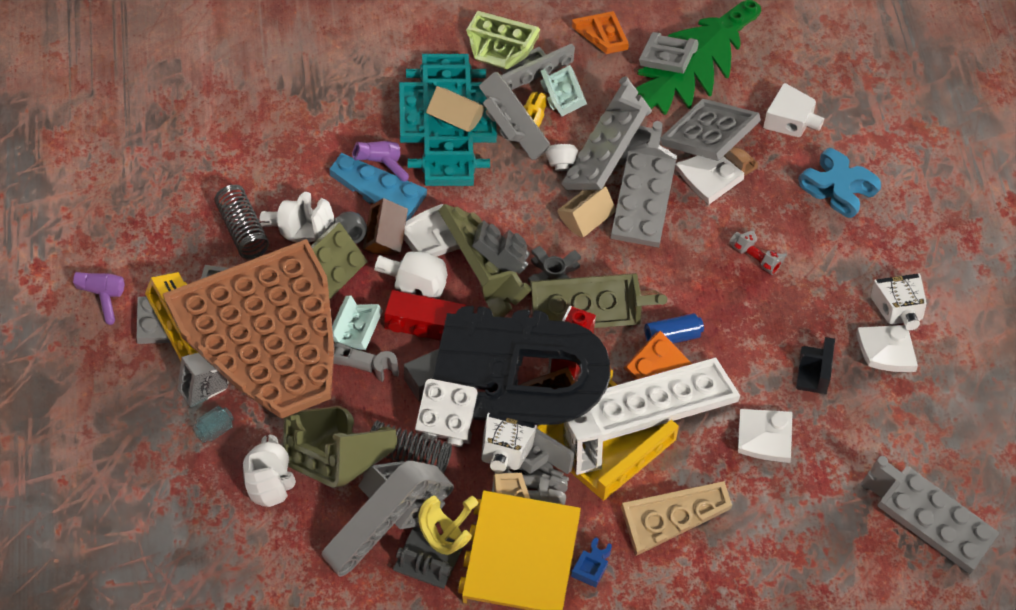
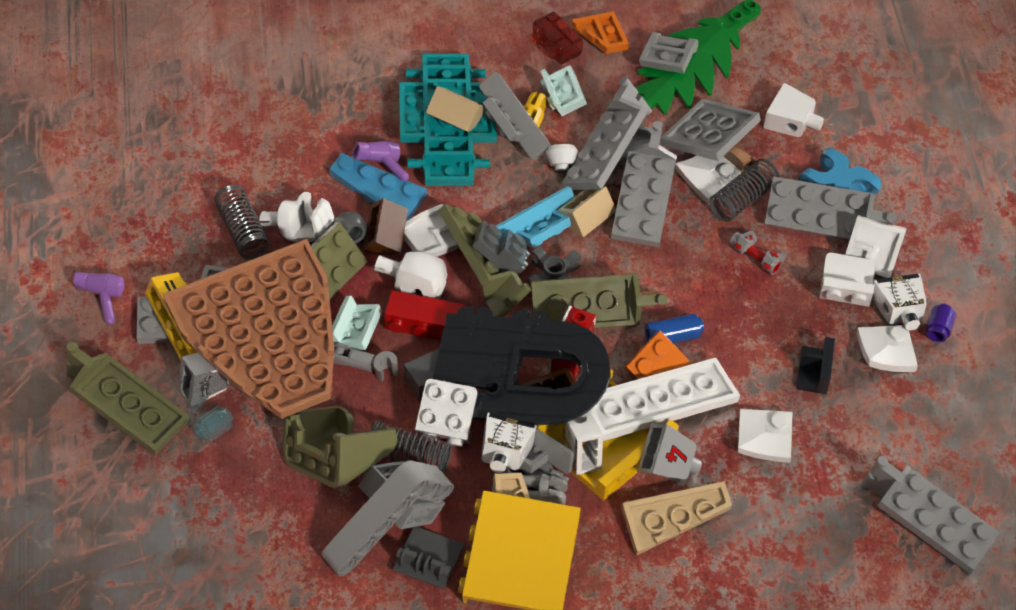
(124, 399): none -> olive hinge
(267, 474): white piece -> none
(431, 513): light yellow helmet -> none
(500, 40): yellowish green wedge -> none
(537, 60): light grey bracket -> none
(540, 219): none -> medium azure bracket
(557, 38): none -> clear red brick
(592, 565): blue plate -> none
(668, 454): none -> light grey torso
(728, 202): none -> dark grey piece
(820, 208): none -> light grey hinge
(848, 279): none -> white bracket
(876, 242): none -> white plate
(940, 322): none -> dark purple brick

